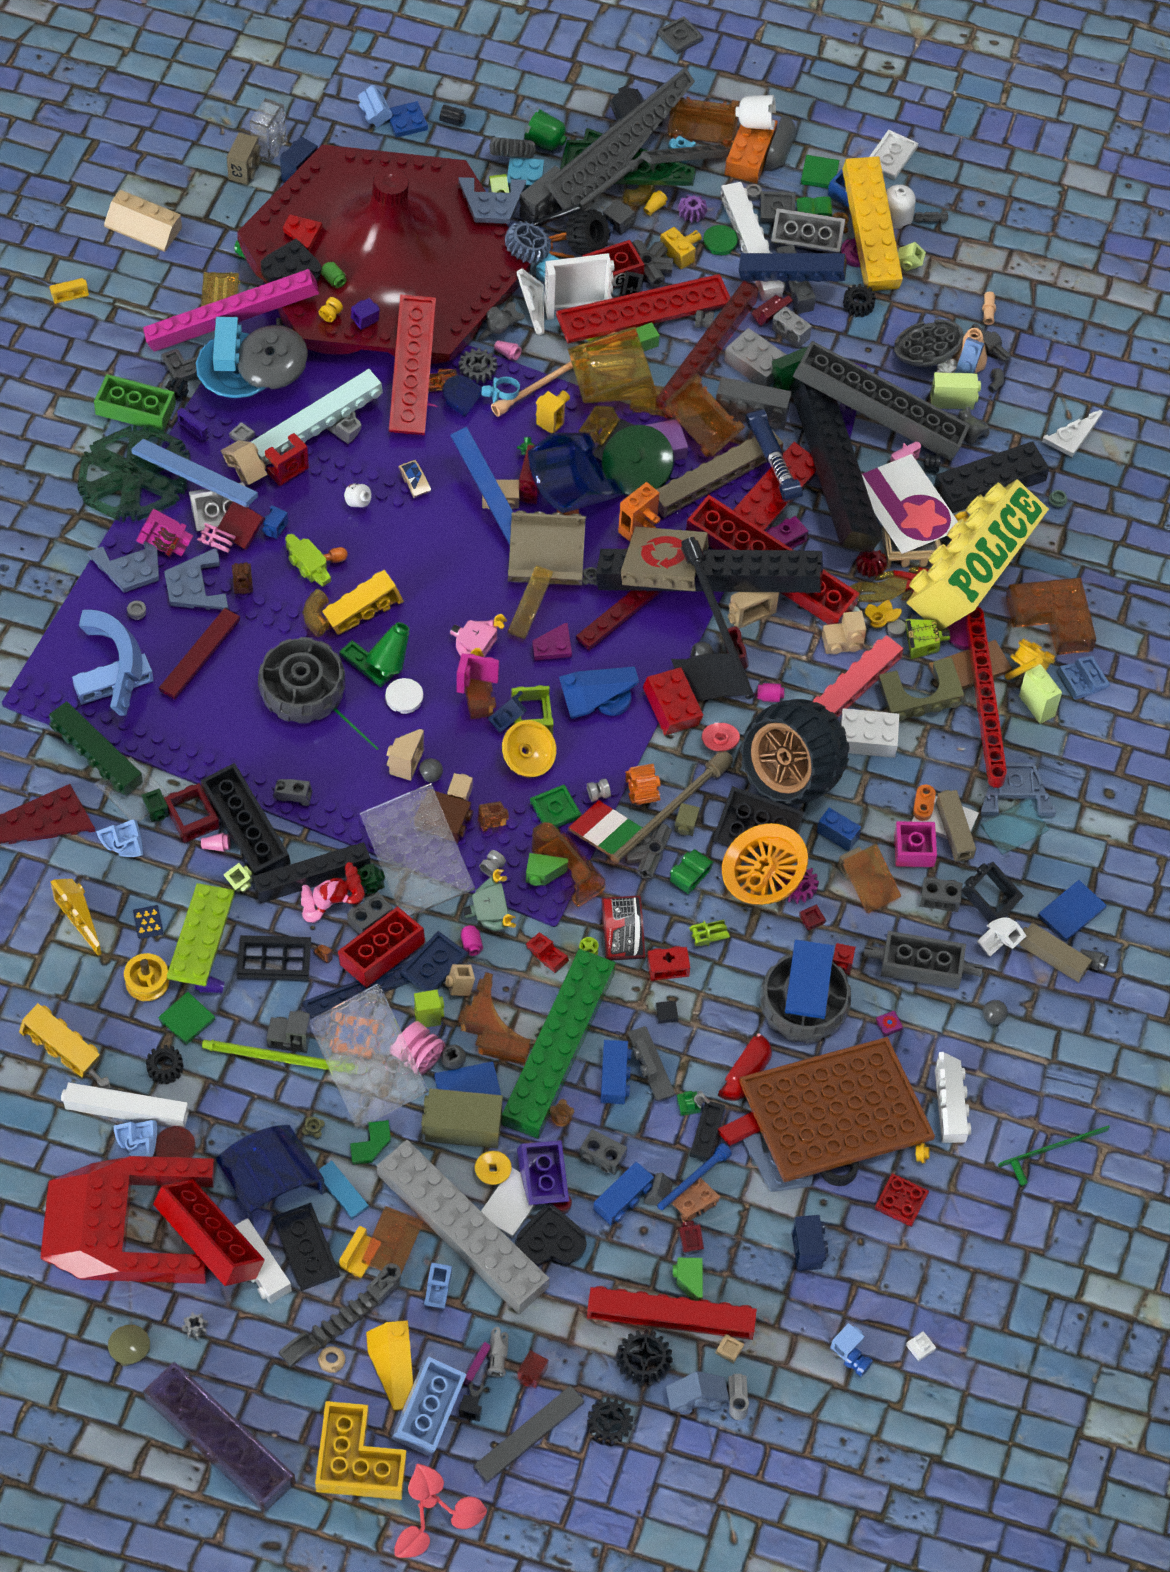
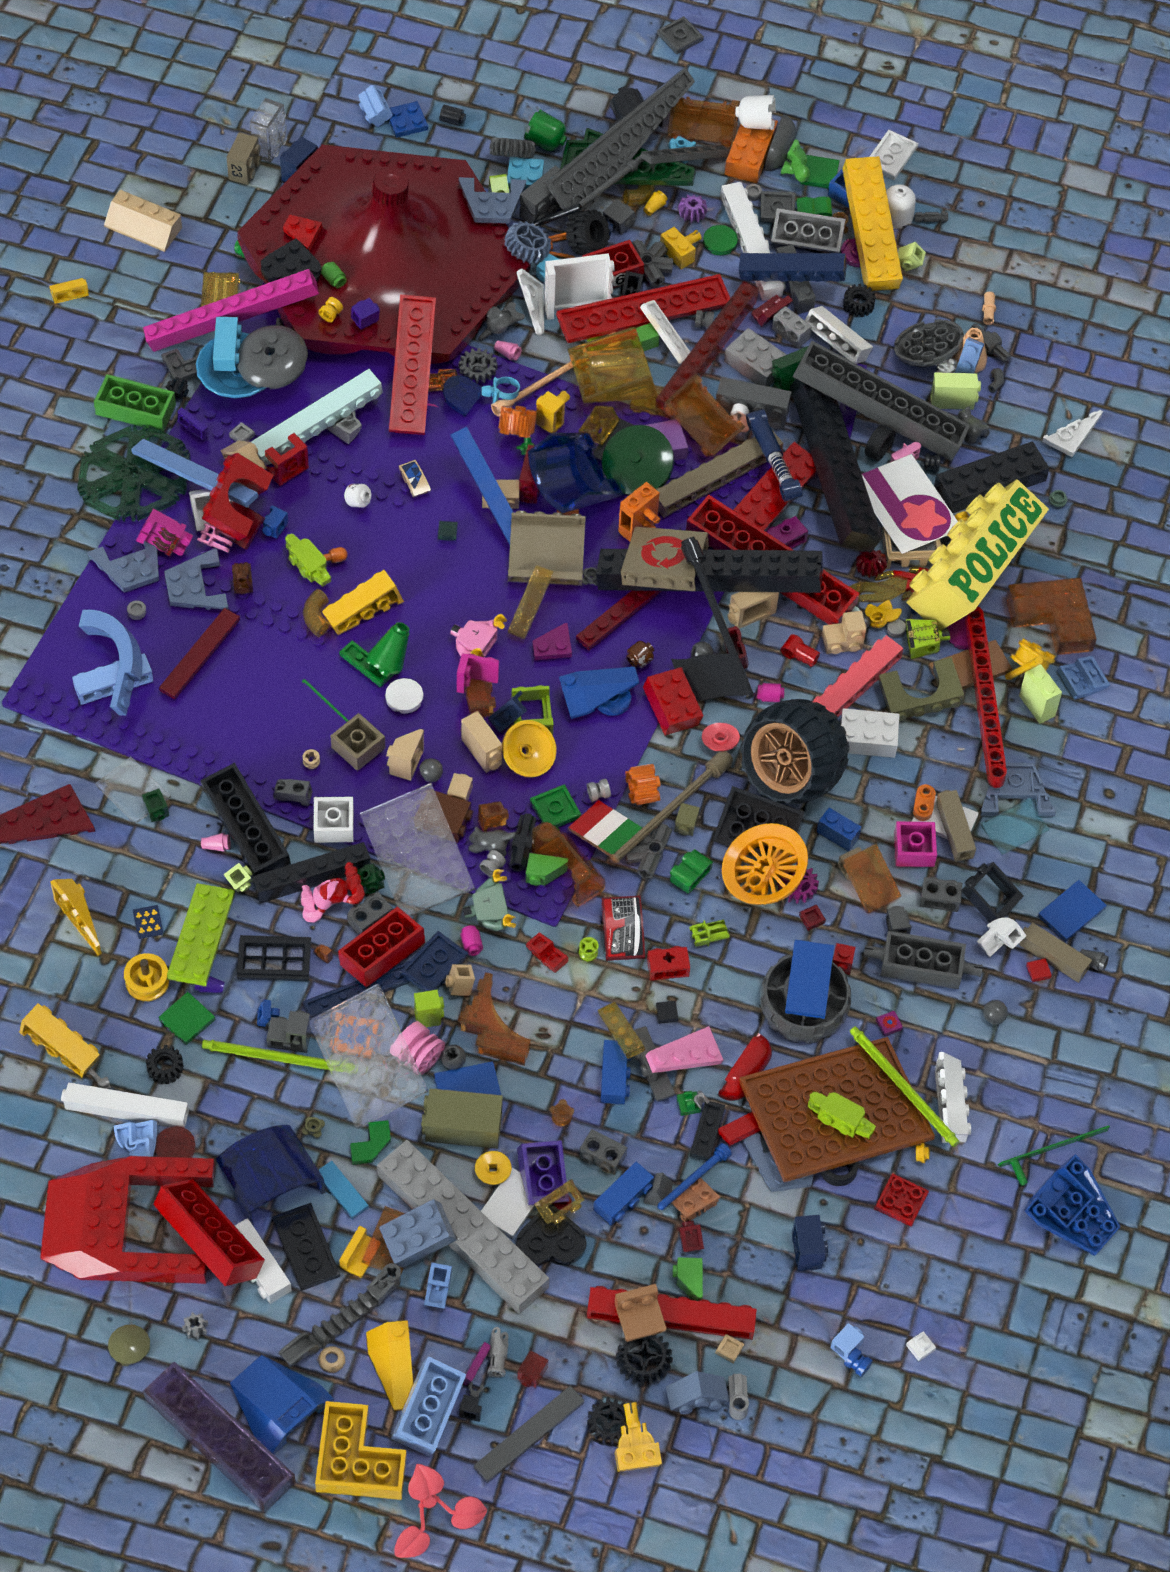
(95, 749): dark green brick -> none
(122, 839): light blue brick -> none
(199, 827): dark red window -> none
(219, 510): none -> red arch
(265, 1013): none -> blue tile
(276, 1400): none -> blue wedge
(301, 680): dark grey wheel -> none
(311, 753): none -> tan bush
(333, 819): none -> white brick
(358, 741): none -> dark tan brick
(417, 1233): none -> sand blue brick
(447, 530): none -> tile
(481, 741): none -> tan brick
(490, 840): none -> dark grey animal
(517, 421): none -> orange brick
(522, 842): none -> black piece
(542, 1205): none -> clear yellow window
(558, 1043): green brick -> none
(621, 1030): none -> clear yellow tile
(636, 1448): none -> yellow brick
(639, 1312): none -> medium nougat bracket
(640, 654): none -> reddish brown head
(665, 330): none -> white tile
(687, 1052): none -> bright pink wing
(739, 413): none -> beam
(795, 648): none -> red piece
(797, 163): none -> bright green animal
(838, 335): none -> white brick
(841, 1114): none -> lime hinge
(879, 442): none -> black tyre
(898, 920): none -> dark grey window
(903, 1085): none -> lime piece
(1038, 970): none -> red tile
(1074, 1207): none -> blue wedge

